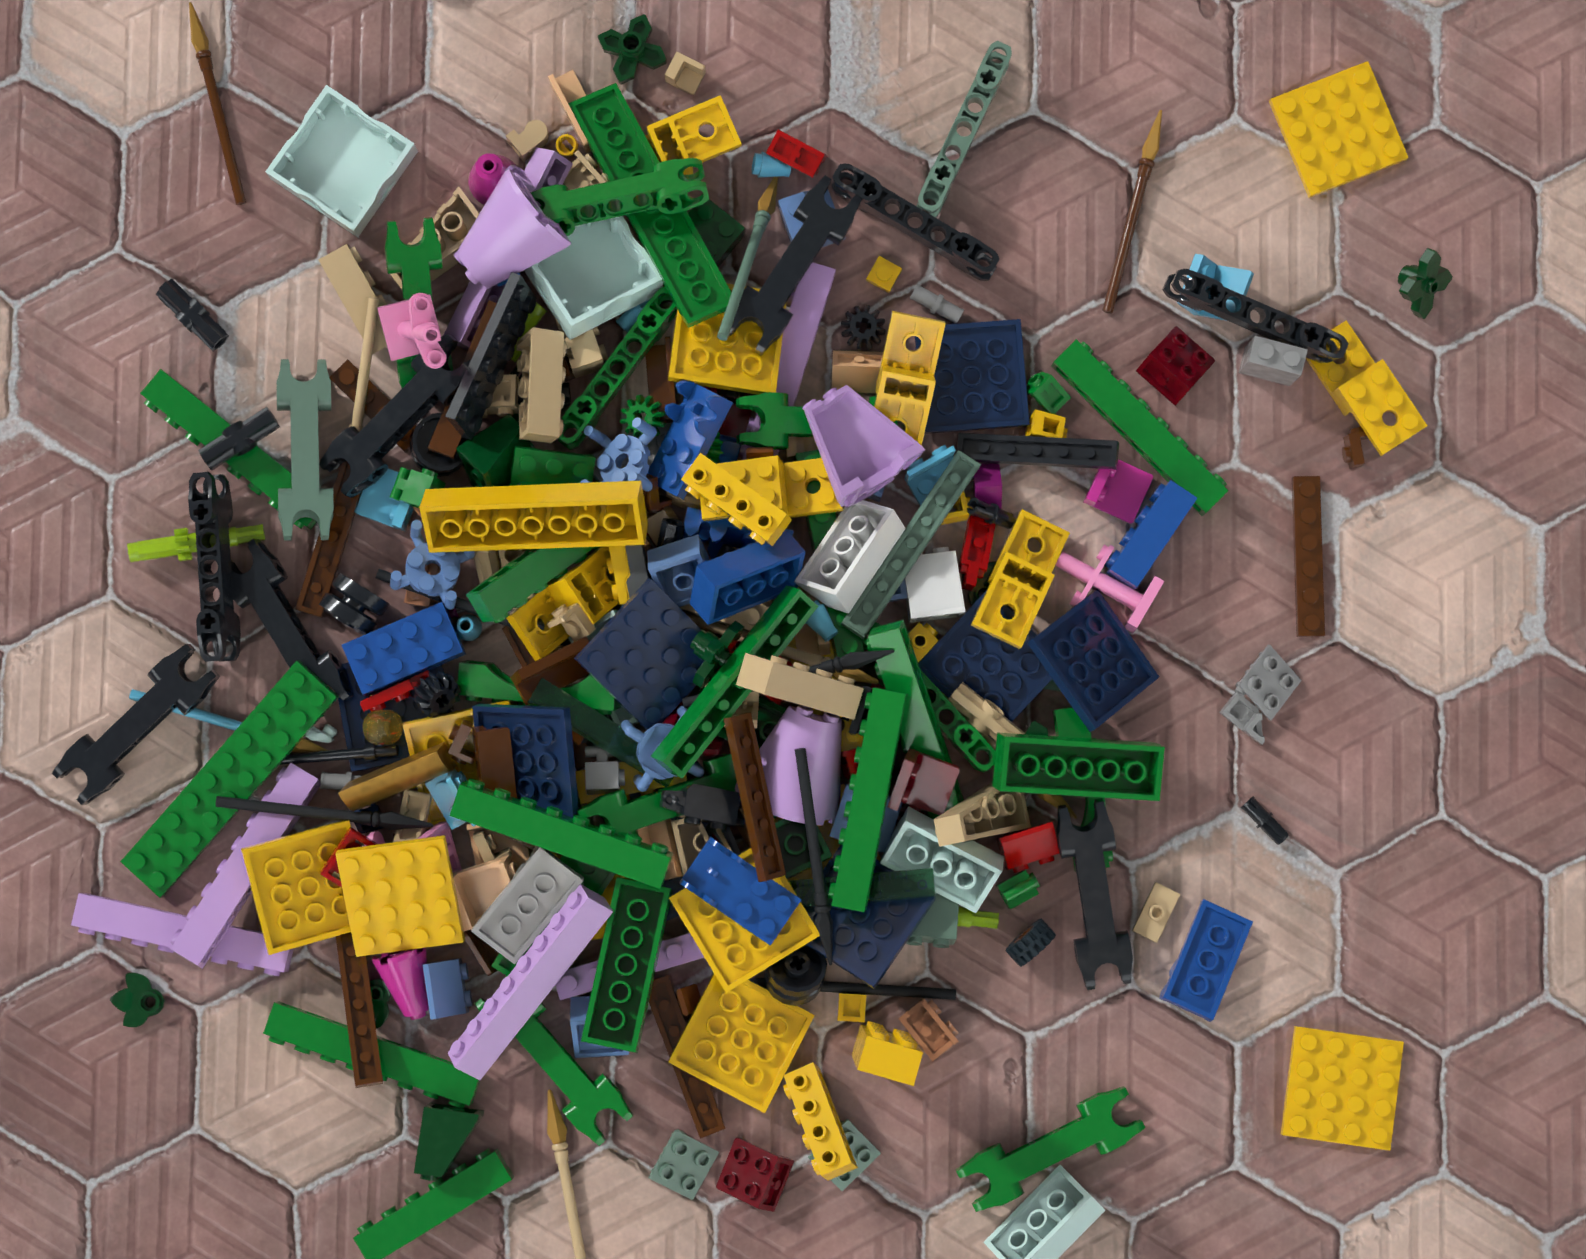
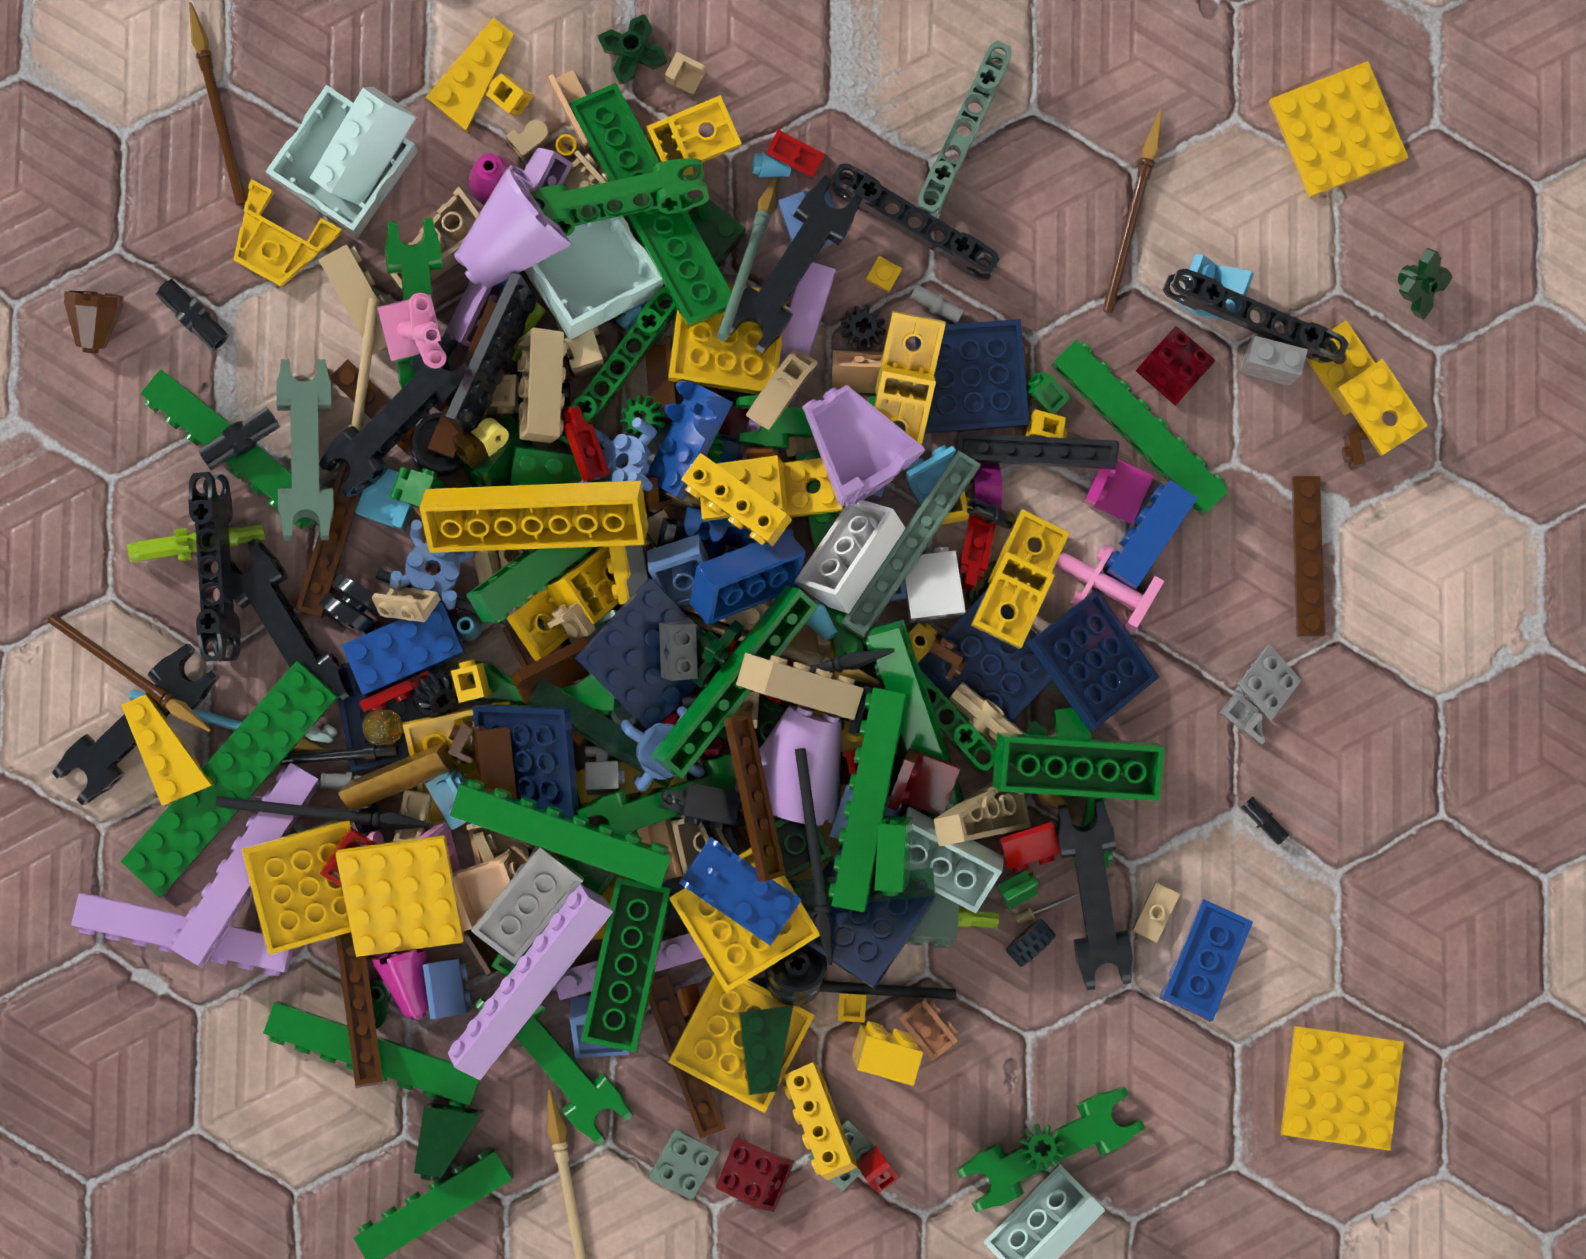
(92, 317): none -> reddish brown cone
(134, 1000): dark green plate -> none
(166, 758): none -> yellow wing
(167, 700): none -> reddish brown piece
(270, 248): none -> yellow wing
(363, 146): none -> light aqua slope
(406, 603): none -> tan bracket
(464, 687): none -> yellow brick
(466, 82): none -> yellow wing
(480, 442): none -> leg
(513, 103): none -> yellow brick
(585, 446): none -> red hinge
(678, 650): none -> dark grey brick
(763, 1046): none -> dark green wing
(781, 388): none -> tan slope
(877, 1170): none -> red slope
(893, 854): none -> green brick
(947, 650): none -> reddish brown bracket
(1029, 915): none -> tan piece
(1035, 1154): none -> green gear

